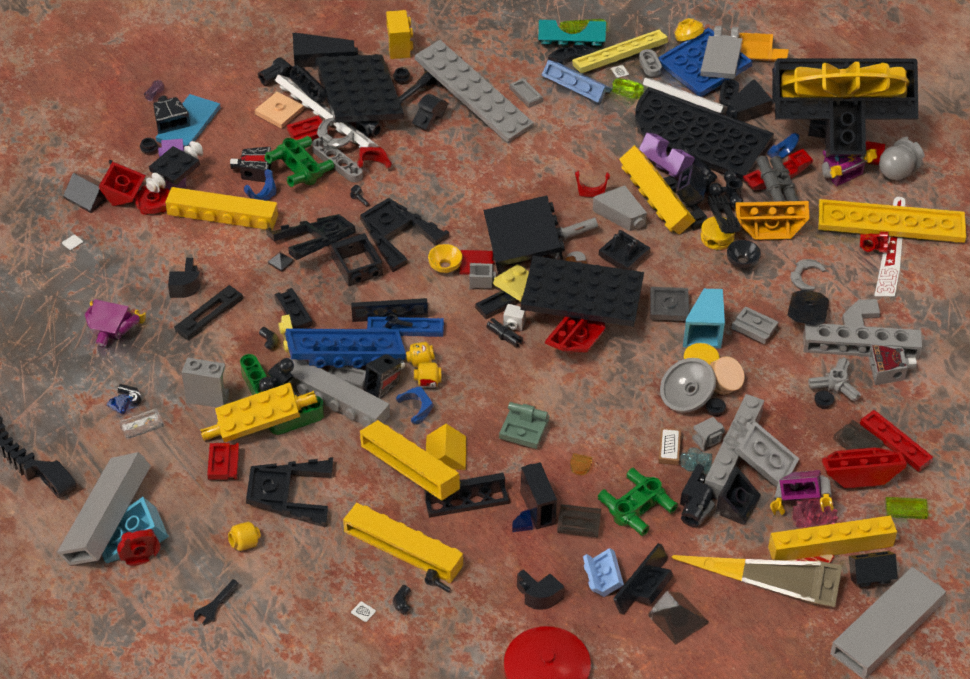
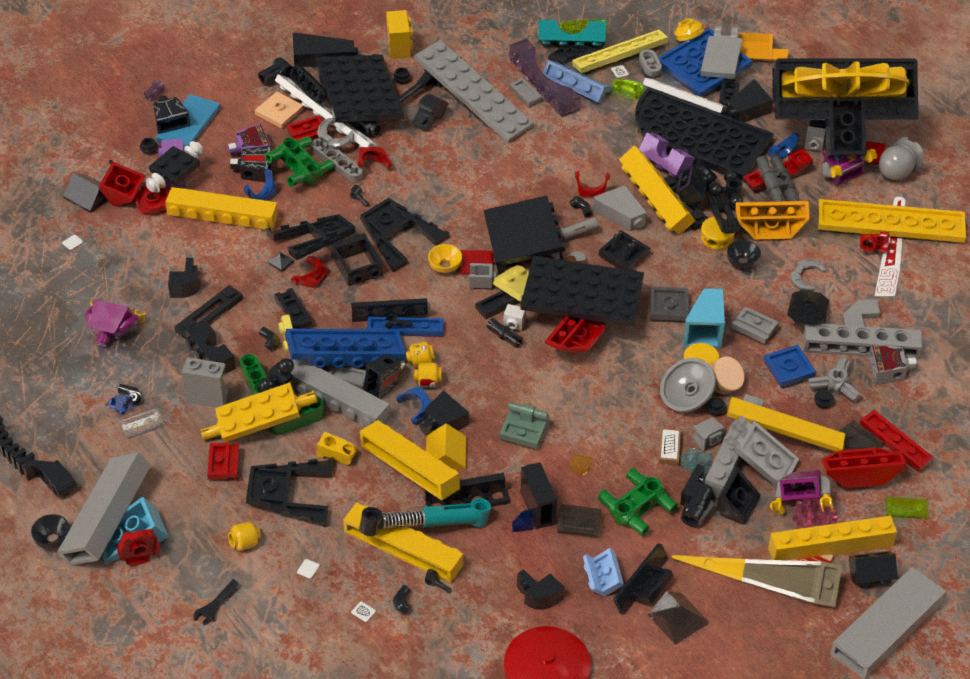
(47, 526): none -> black piece
(201, 339): none -> black arch
(249, 138): none -> torso
(308, 568): none -> white sticker
(313, 278): none -> red helmet
(335, 447): none -> yellow leg
(444, 411): none -> black torso
(471, 513): none -> piece
(562, 98): none -> clear purple arch
(584, 205): none -> black arm
(786, 424): none -> yellow tile
(789, 366): none -> blue plate
(814, 138): none -> white plate

